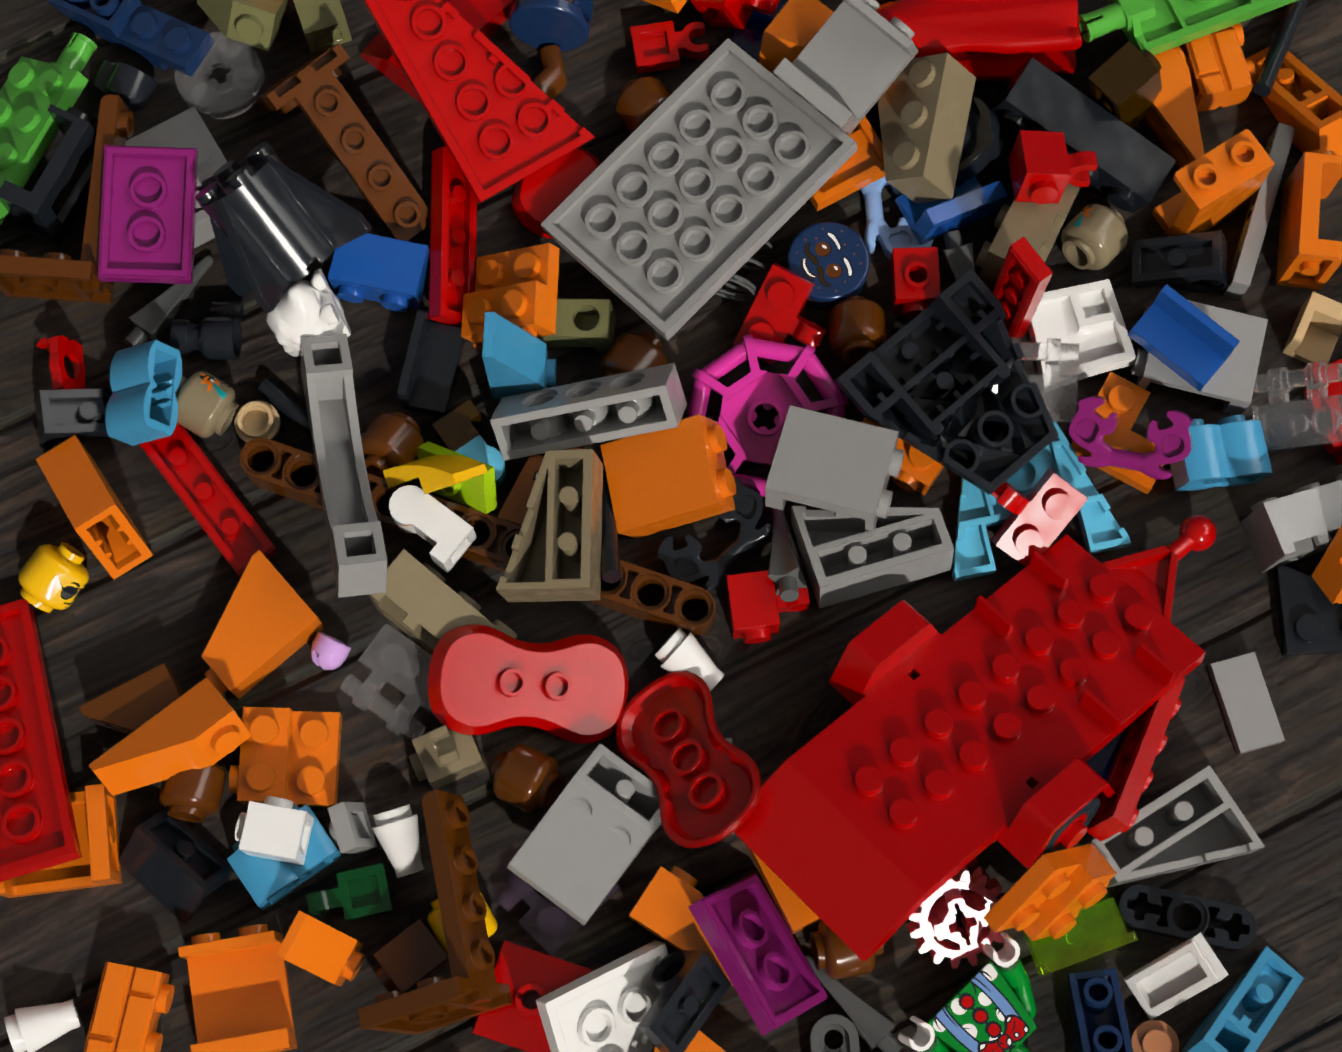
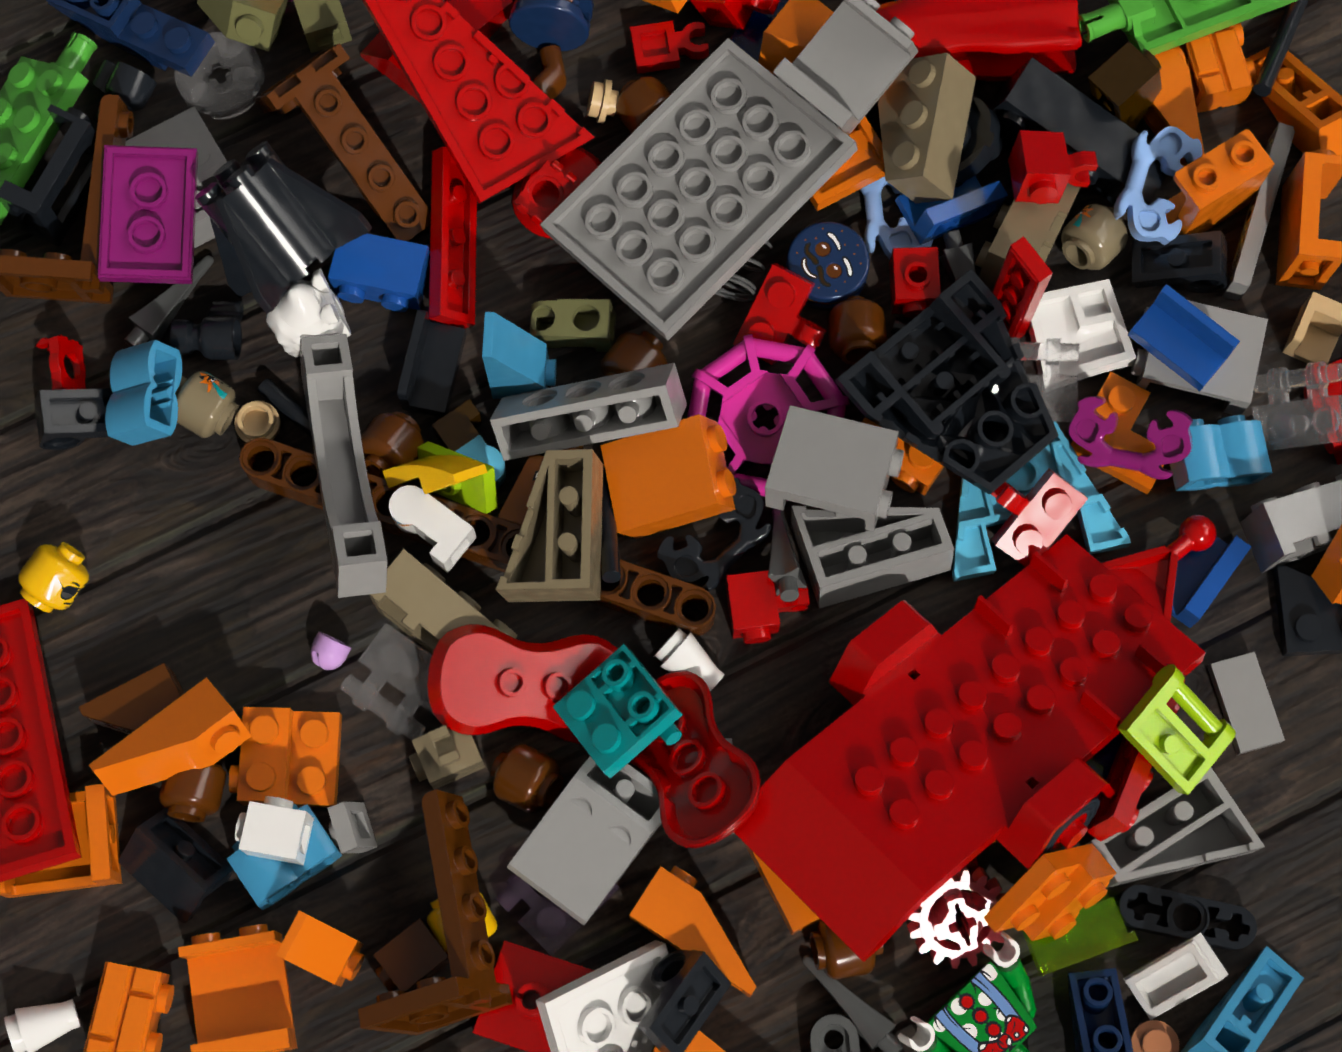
(93, 507): orange slope -> none
(209, 498): red tile -> none
(257, 629): orange slope -> none
(360, 893): dark green plate -> none
(400, 839): white cone -> none
(516, 286): orange plate -> none
(548, 172): none -> red piece
(602, 101): none -> tan plate
(619, 711): none -> teal plate
(758, 953): magenta tile -> none
(1146, 221): none -> light blue helmet
(1167, 740): none -> lime plate
(1203, 576): none -> blue panel

